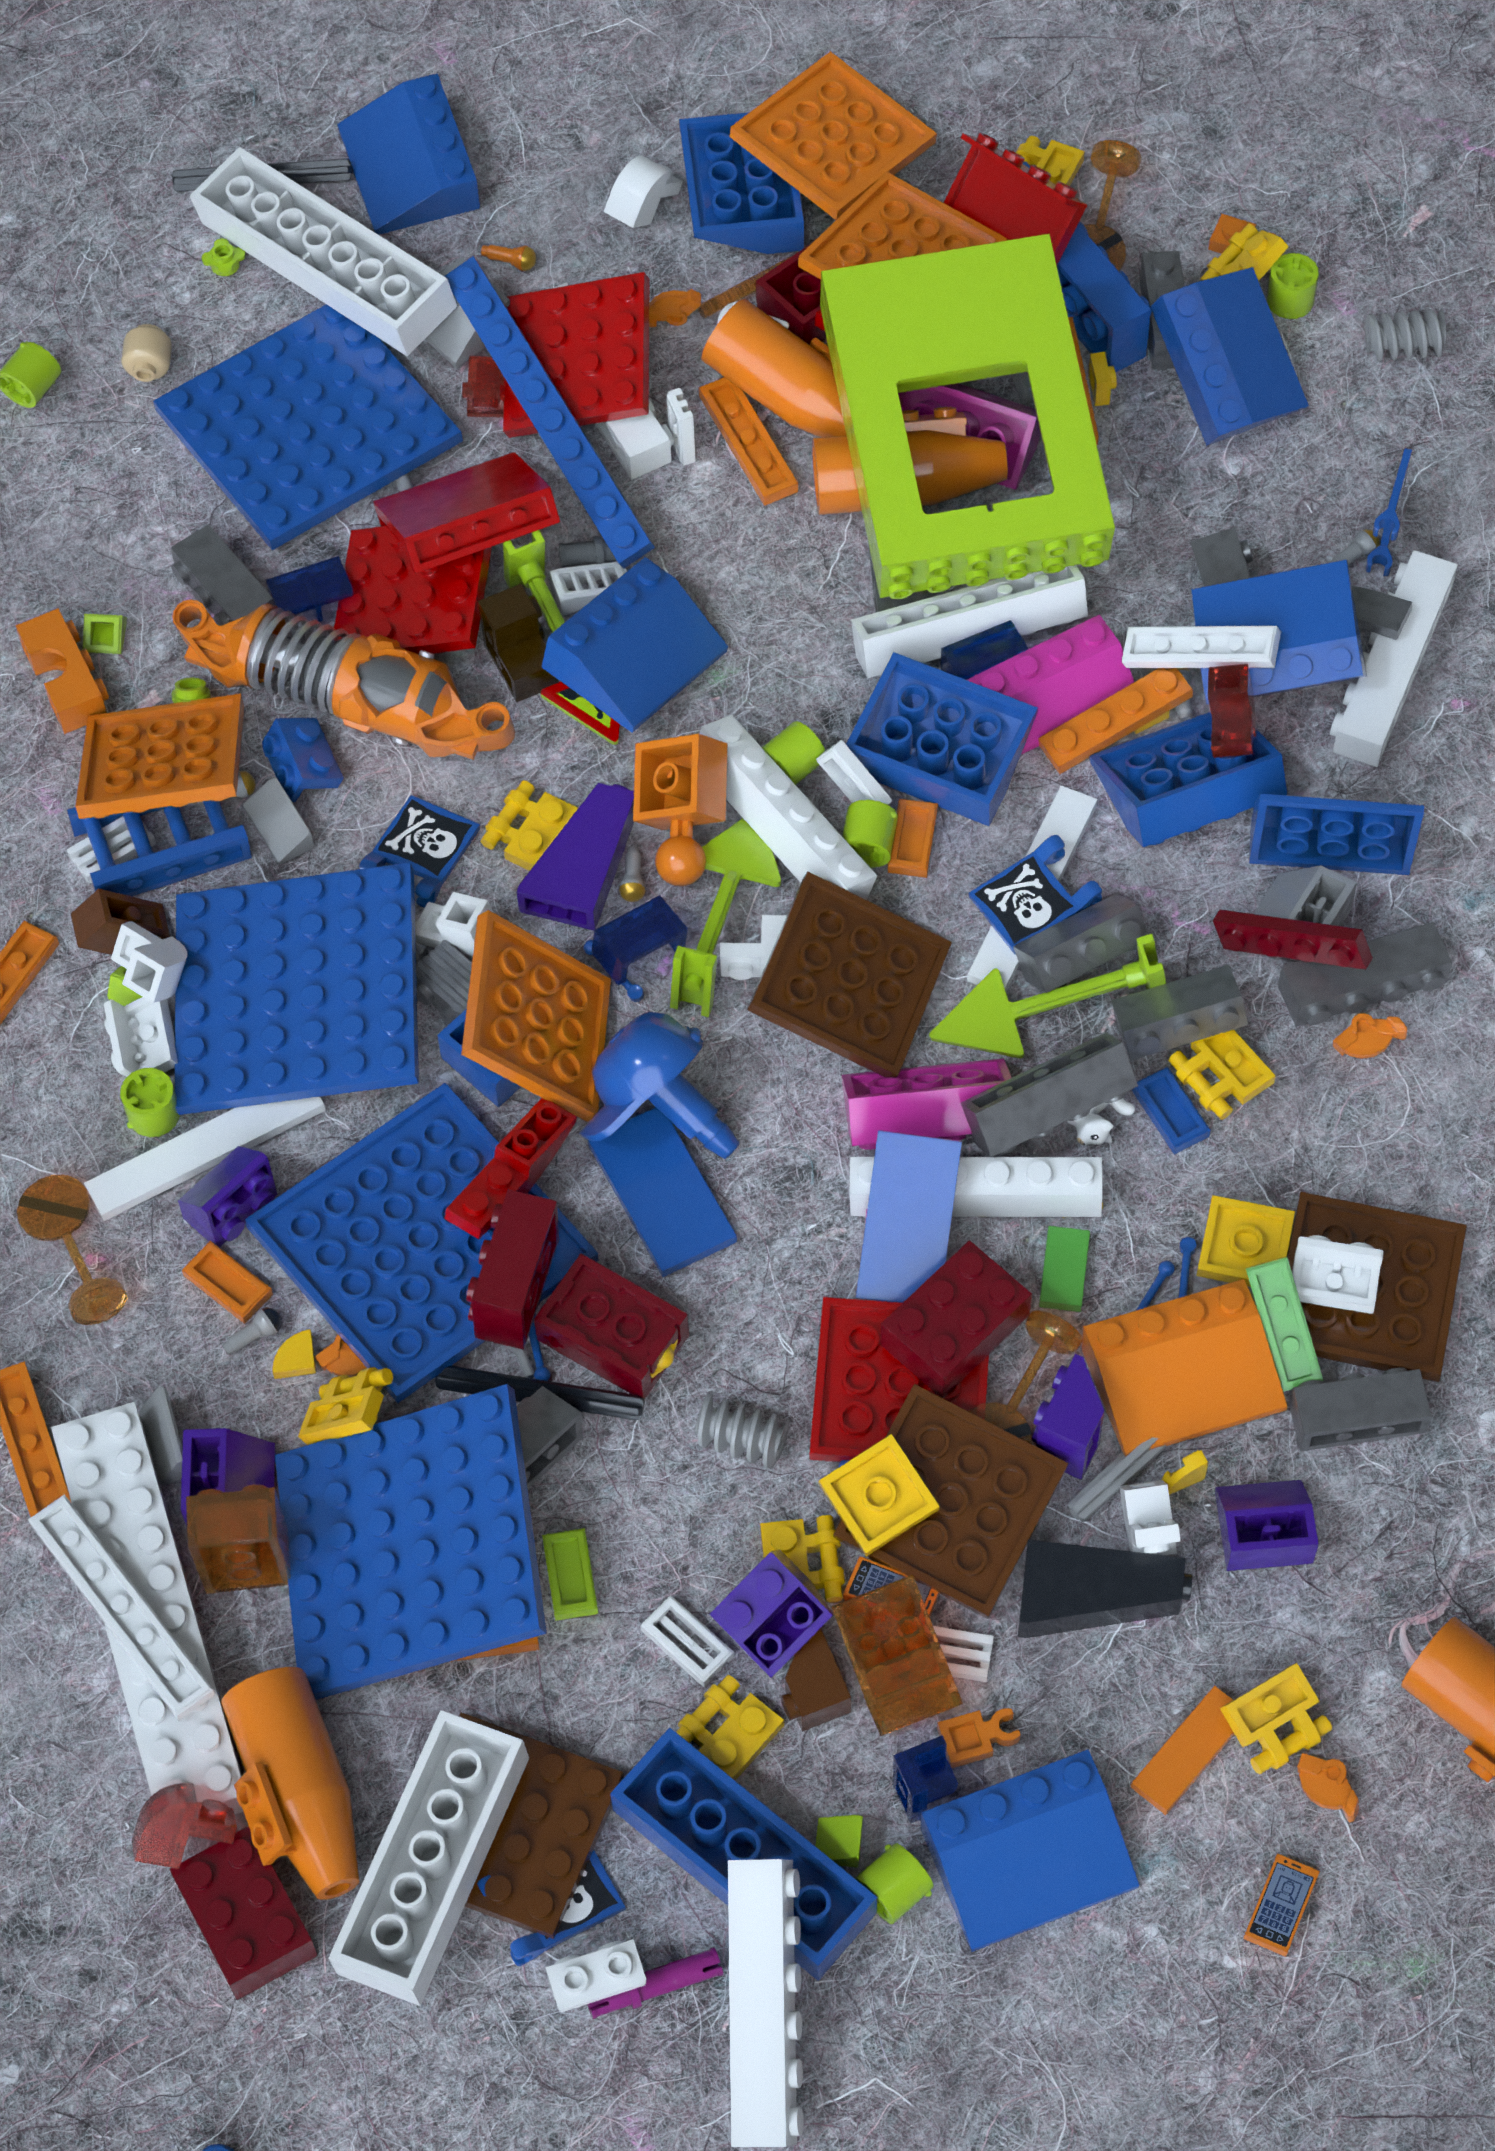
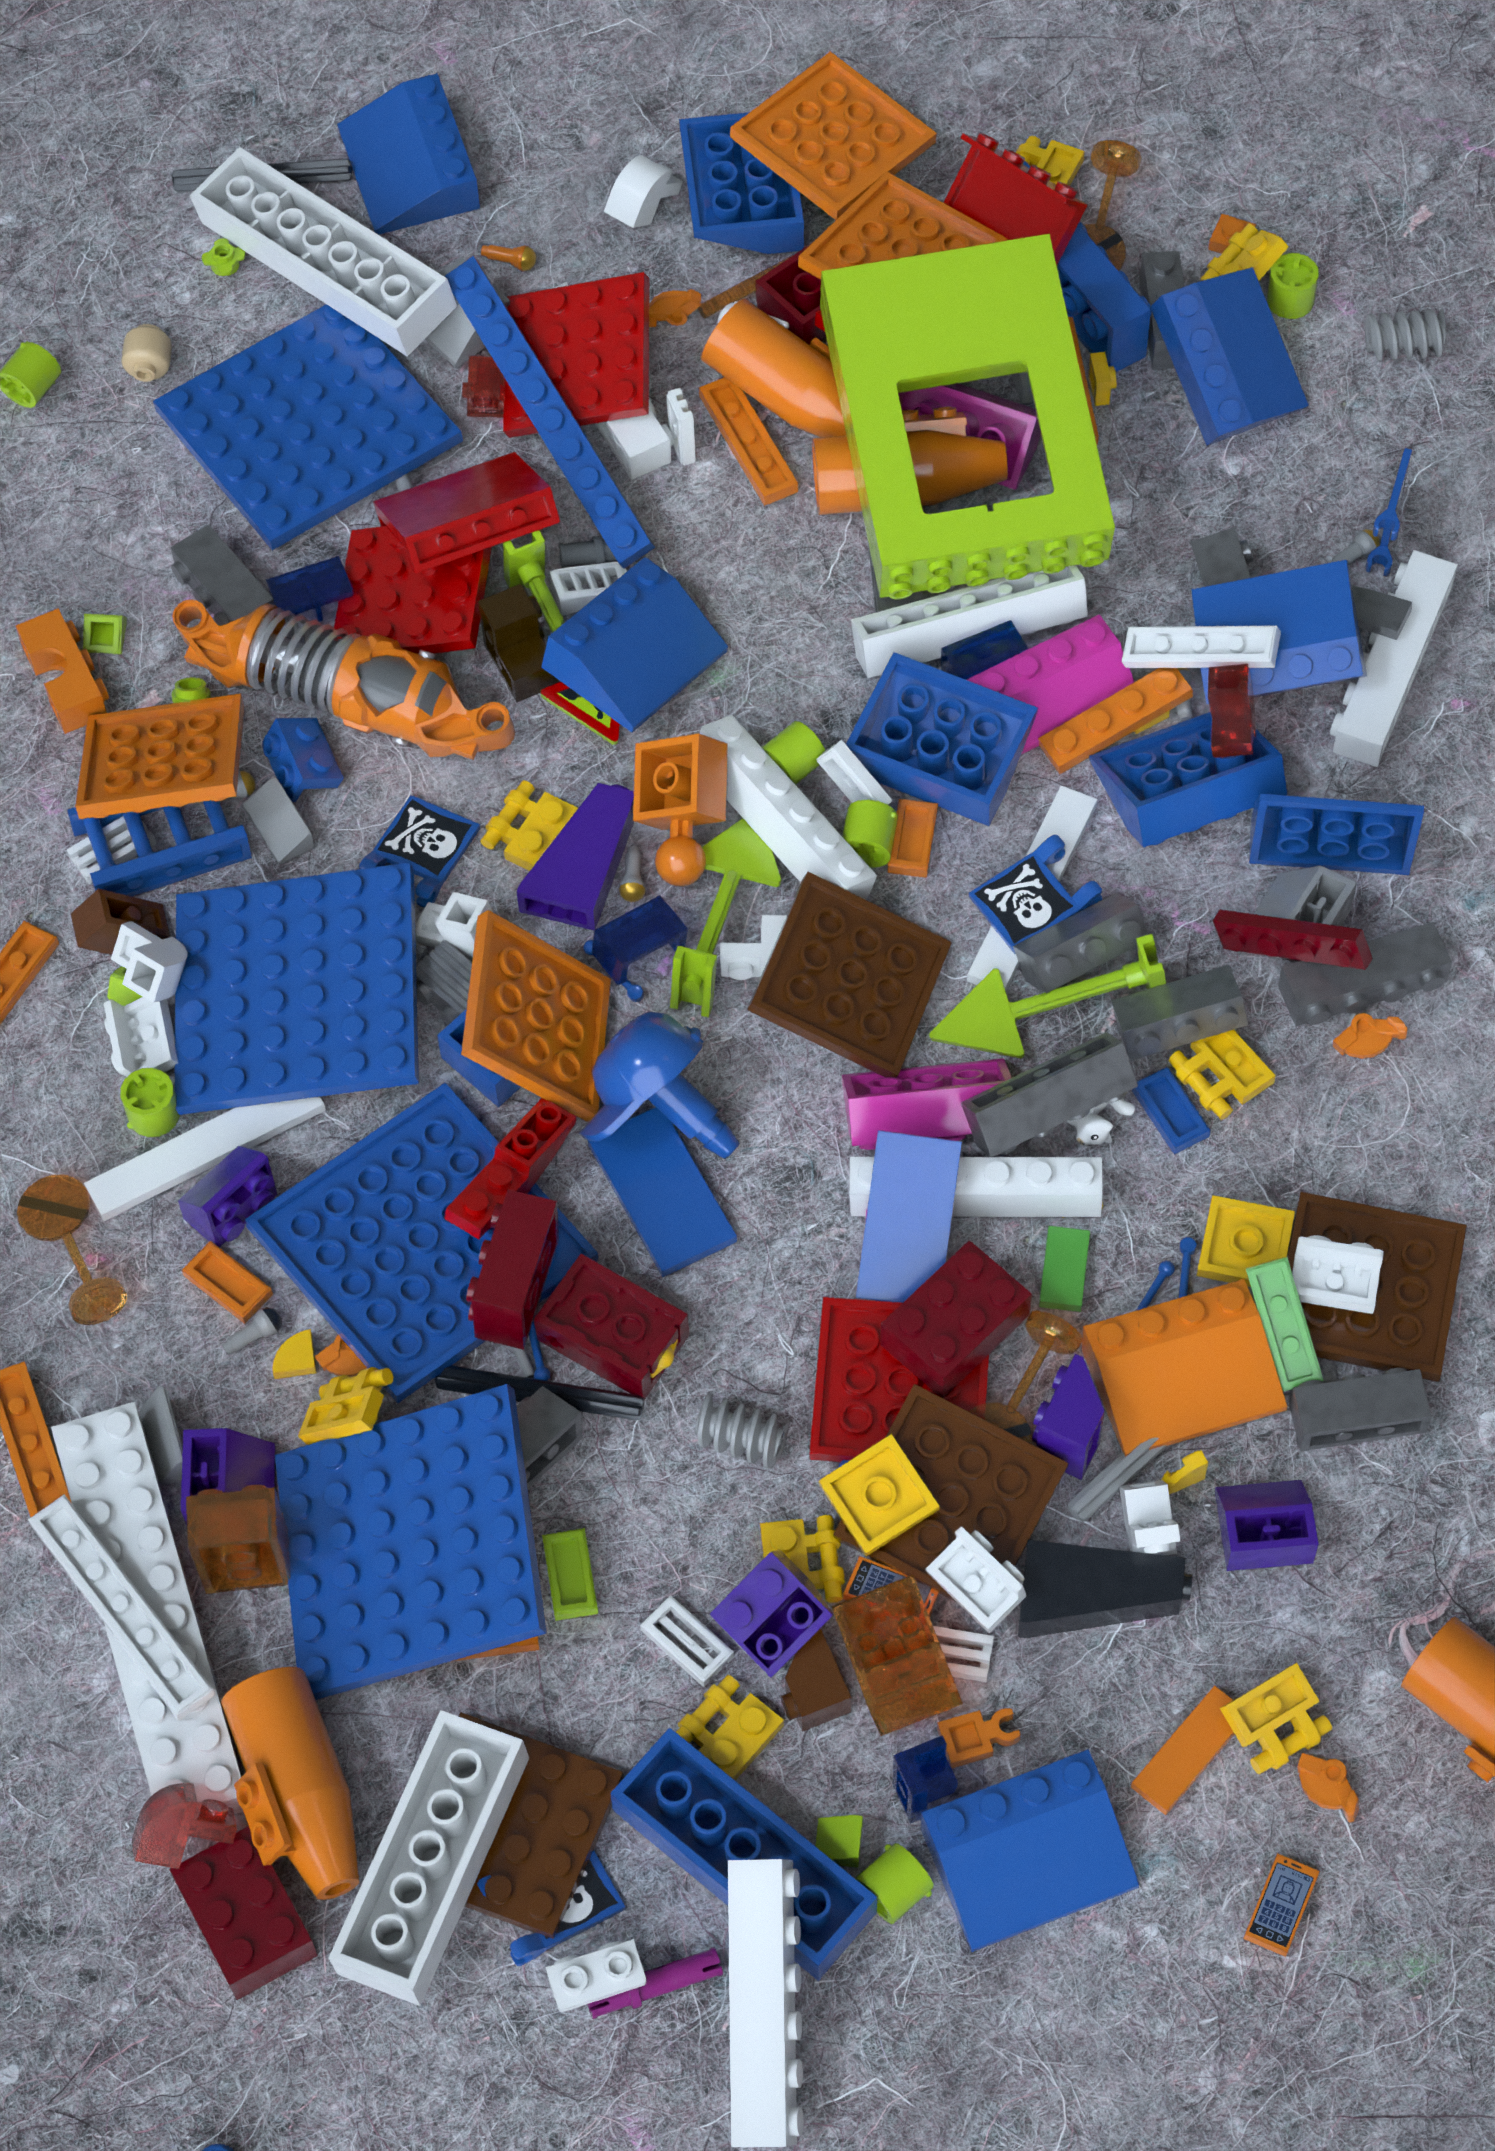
(978, 1579): none -> white bracket

